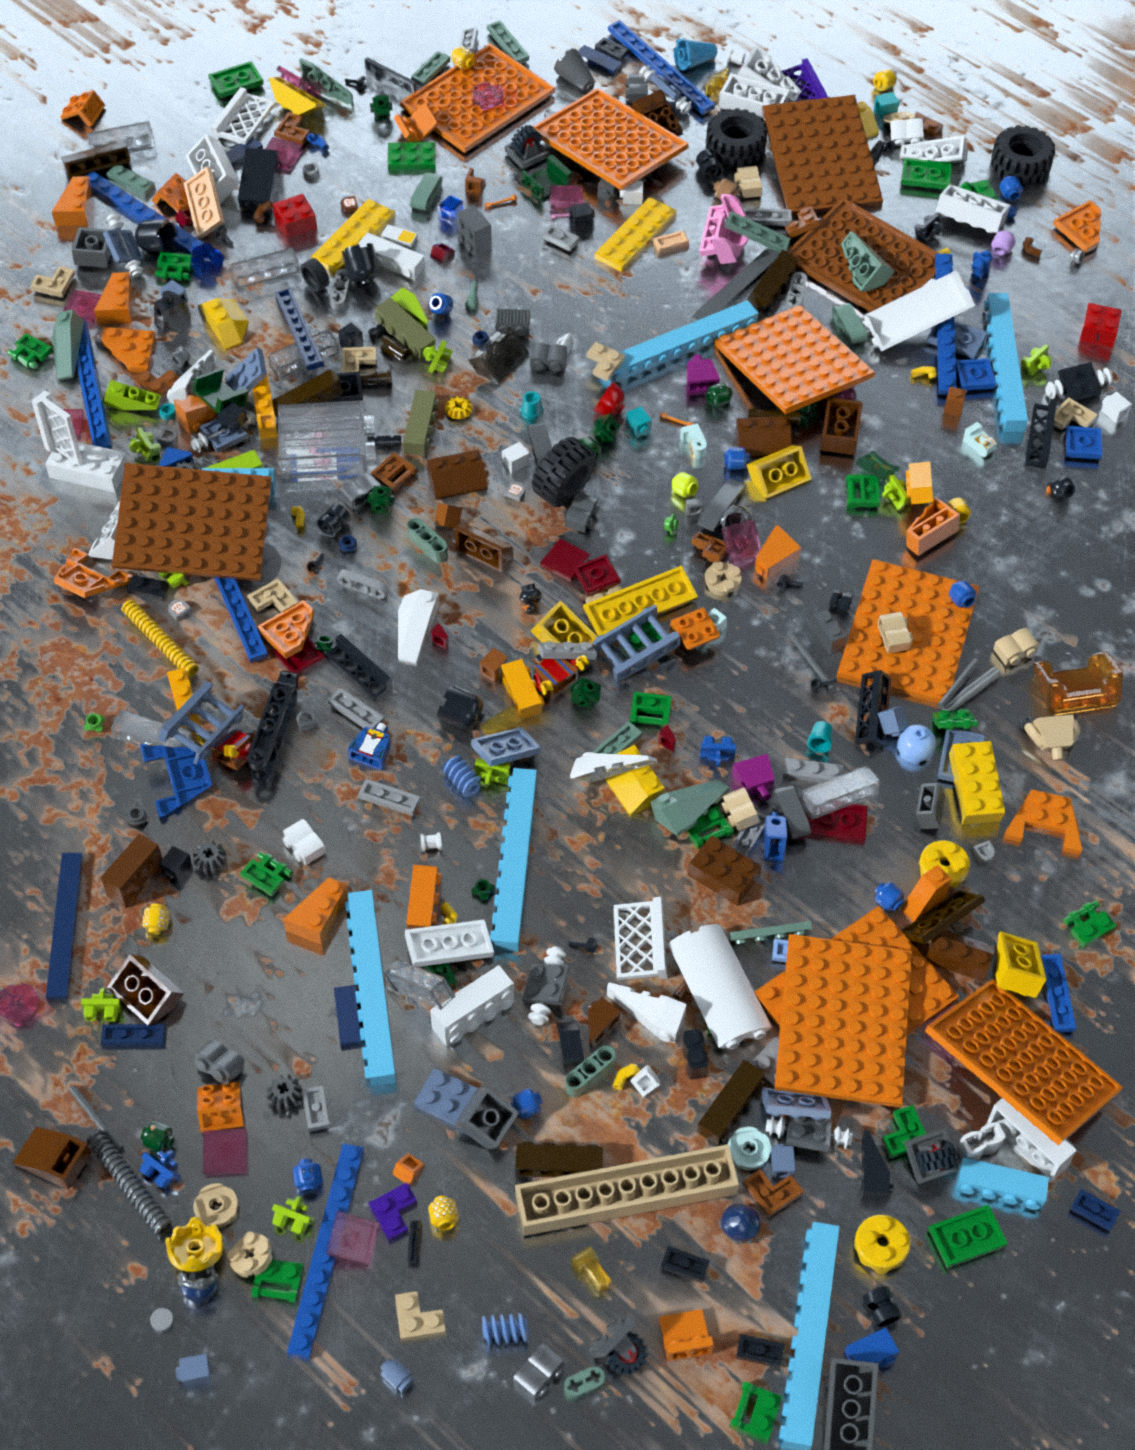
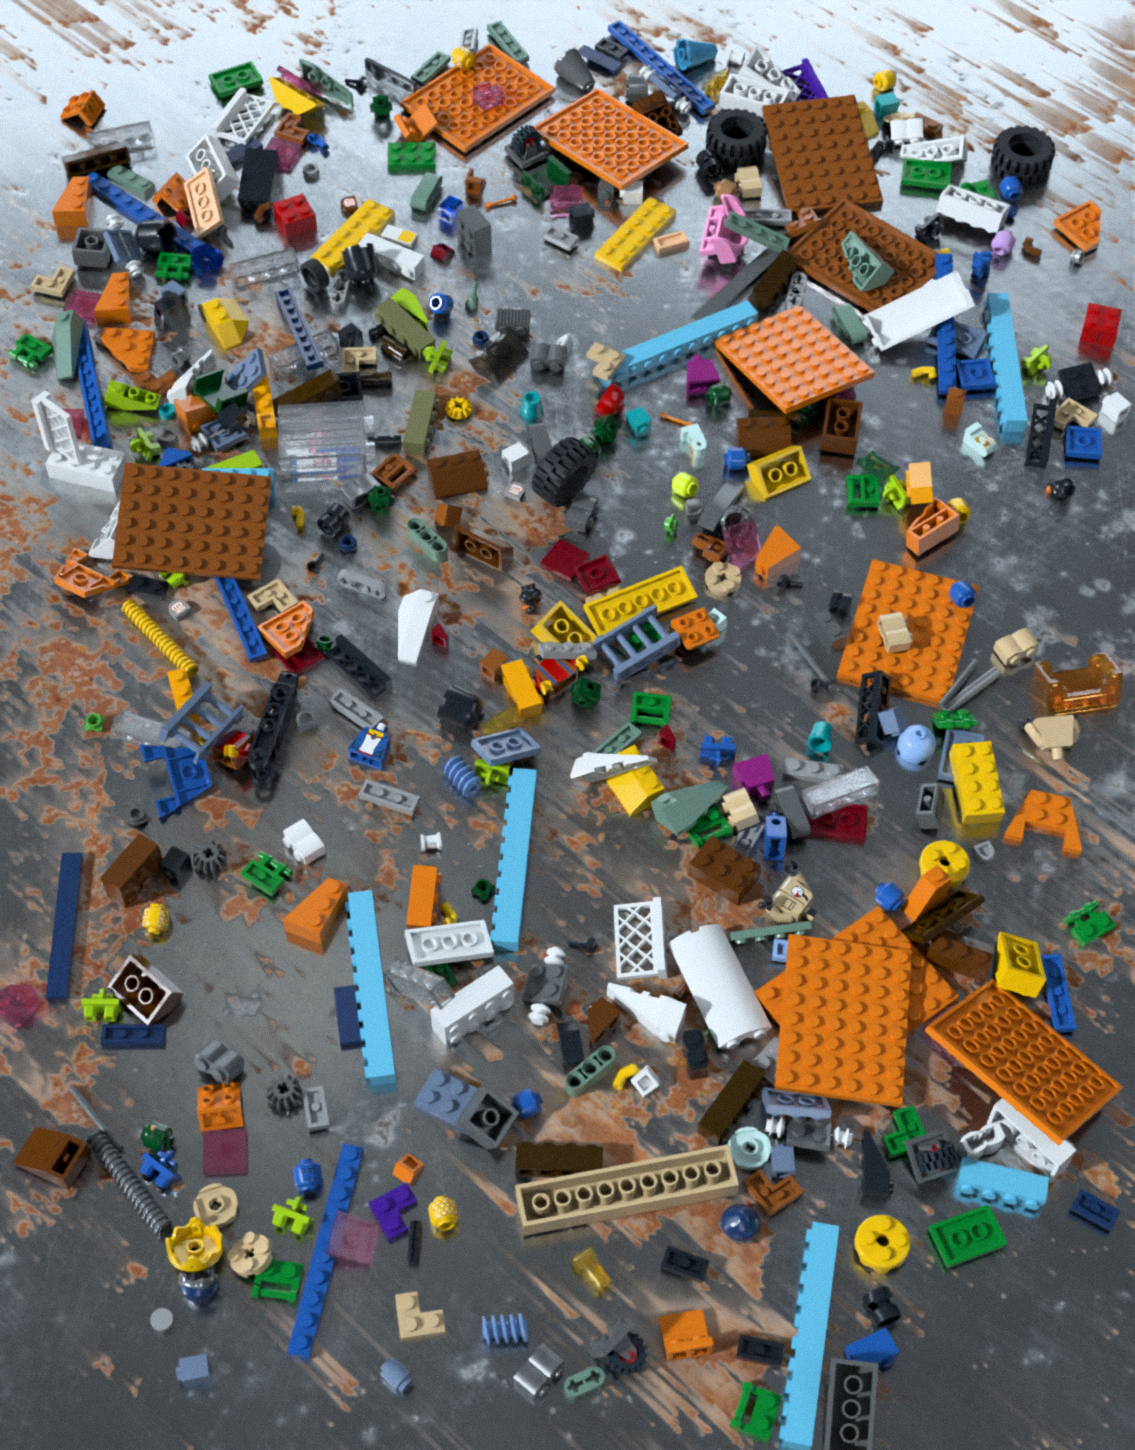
(791, 900): none -> tan torso

